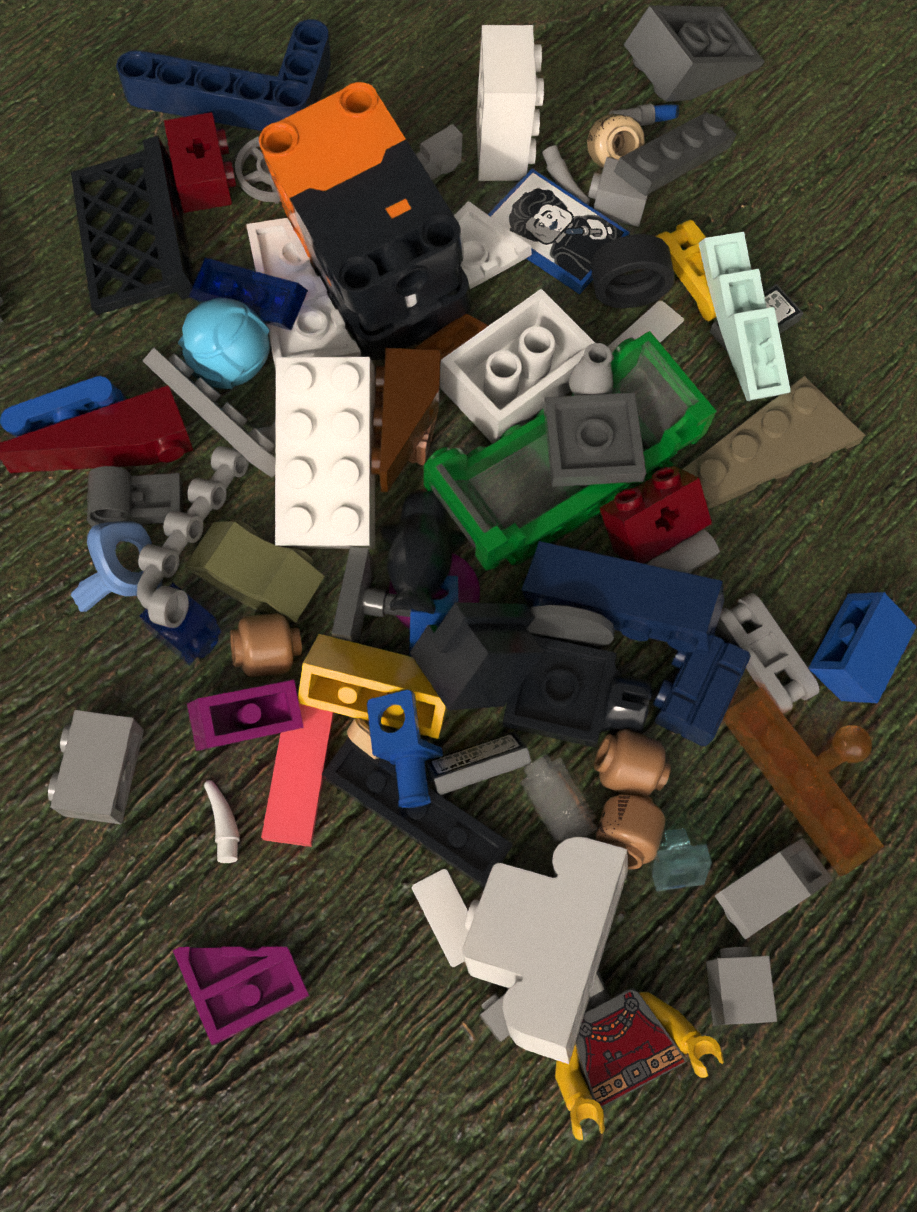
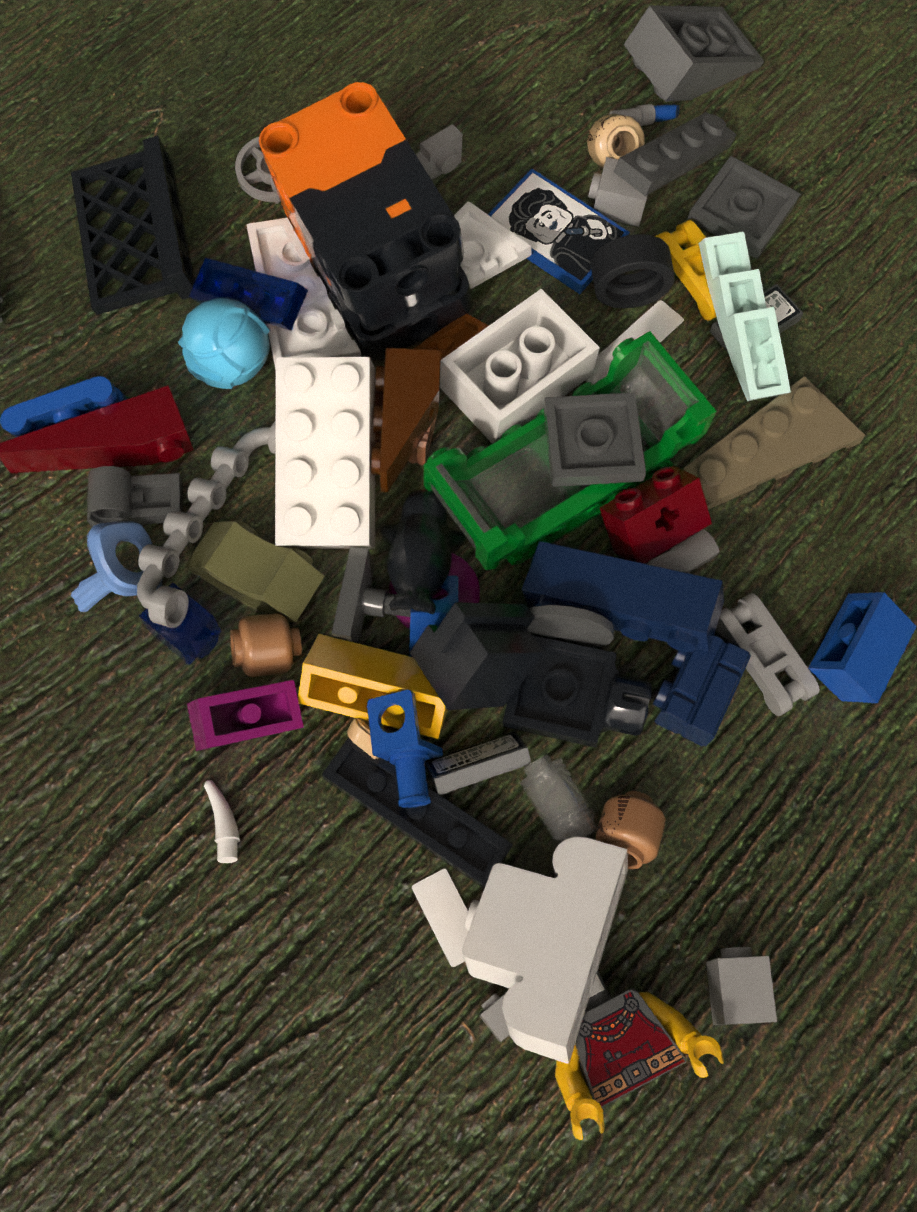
(96, 767): light grey brick -> none
(198, 162): dark red brick -> none
(224, 419): light grey plate -> none
(231, 94): dark blue beam -> none
(239, 985): magenta wing -> none
(298, 779): coral tile -> none
(508, 101): white brick -> none
(559, 172): light grey helmet -> none
(593, 372): light grey cone -> none
(632, 763): medium nougat head -> none
(679, 862): clear light blue tile -> none
(744, 202): none -> dark grey plate
(773, 888): light grey slope -> none
(805, 779): clear orange plate -> none

